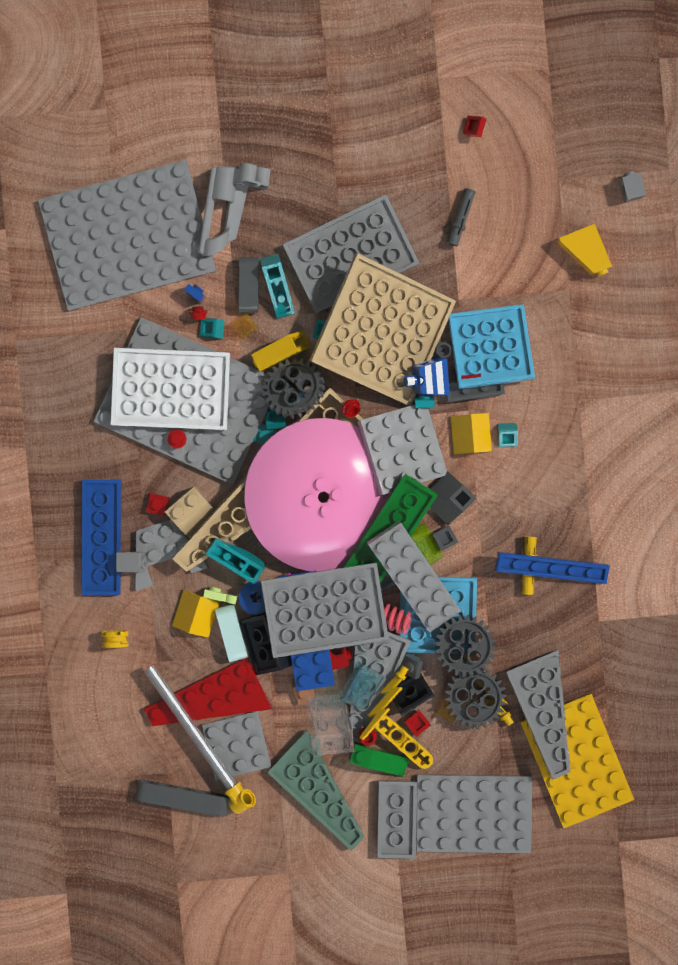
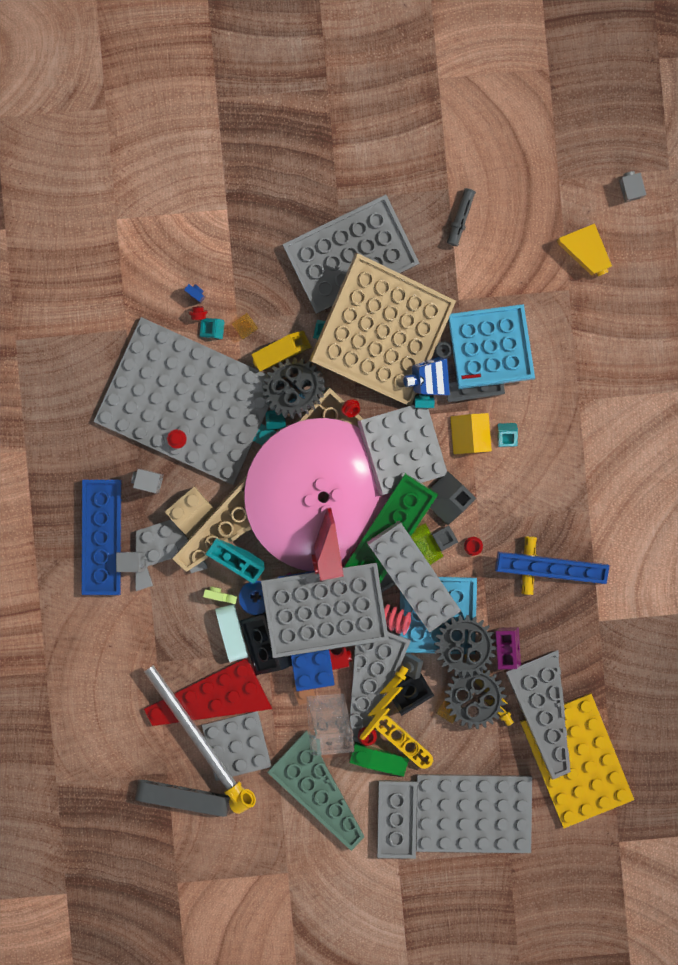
(114, 638): yellow wheel -> none
(126, 235): light grey plate -> none
(147, 480): none -> light grey brick
(157, 504): red plate -> none
(170, 389): white plate -> none
(195, 614): yellow slope -> none
(231, 185): light grey panel -> none
(248, 284): dark grey beam -> none
(277, 286): teal slope -> none
(327, 553): none -> slope
(360, 686): clear light blue slope -> none
(417, 722): red plate -> none
(473, 546): none -> red plate
(474, 126): red plate -> none
(508, 648): none -> magenta brick

